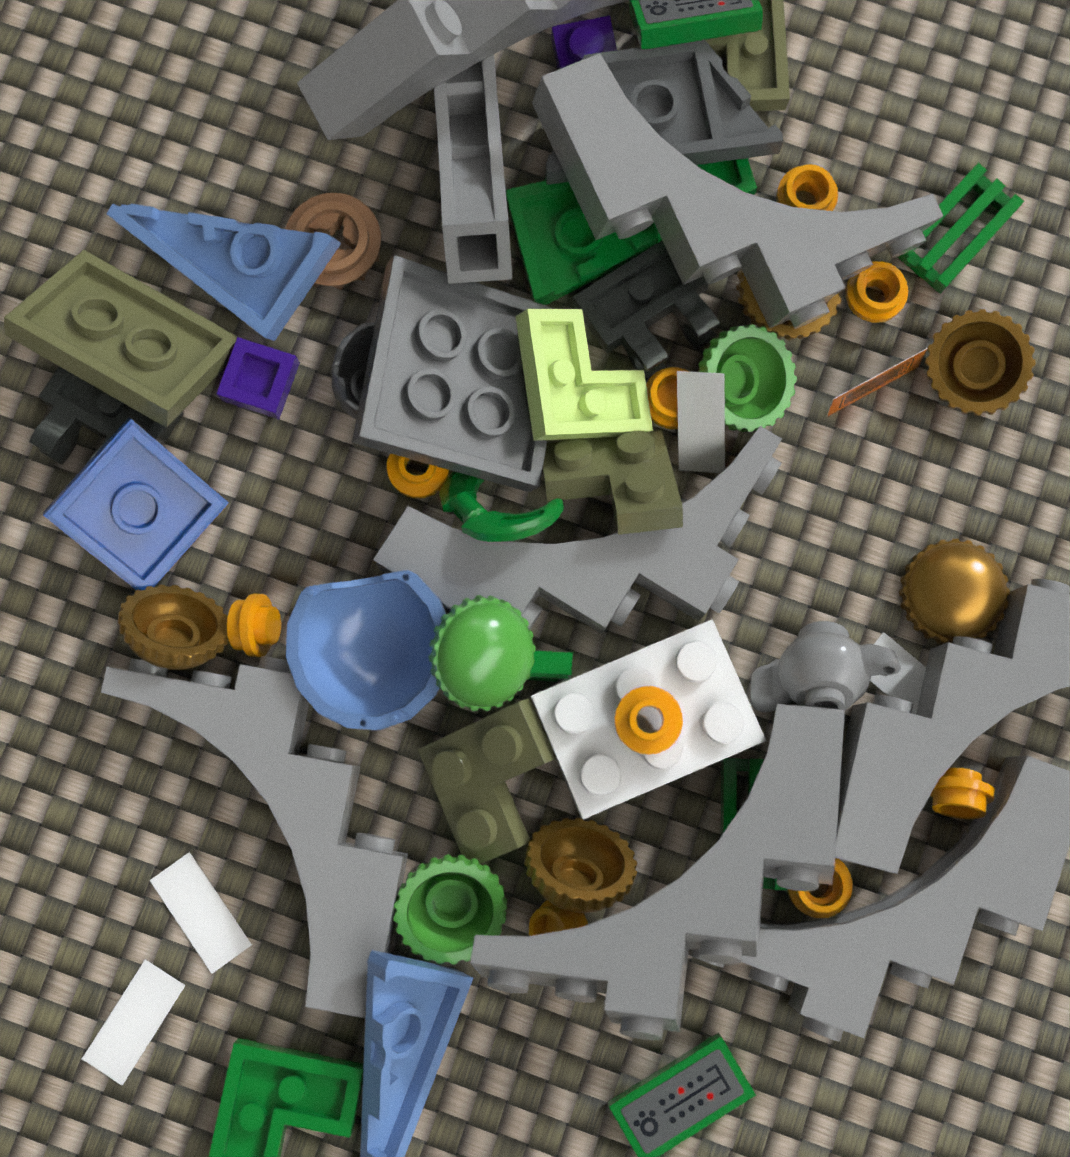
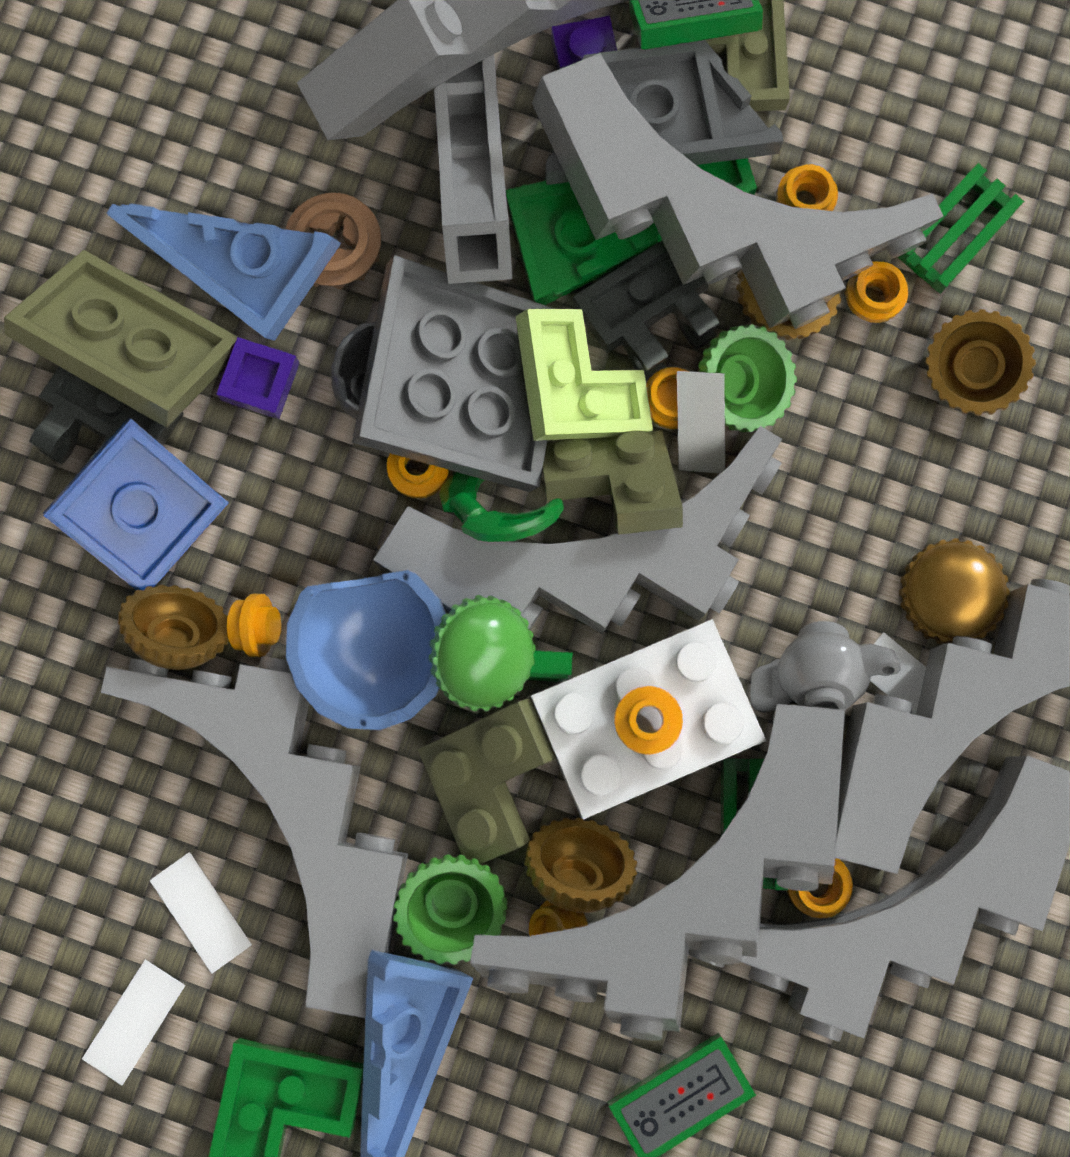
(876, 382): sticker -> none
(962, 794): light orange plate -> none

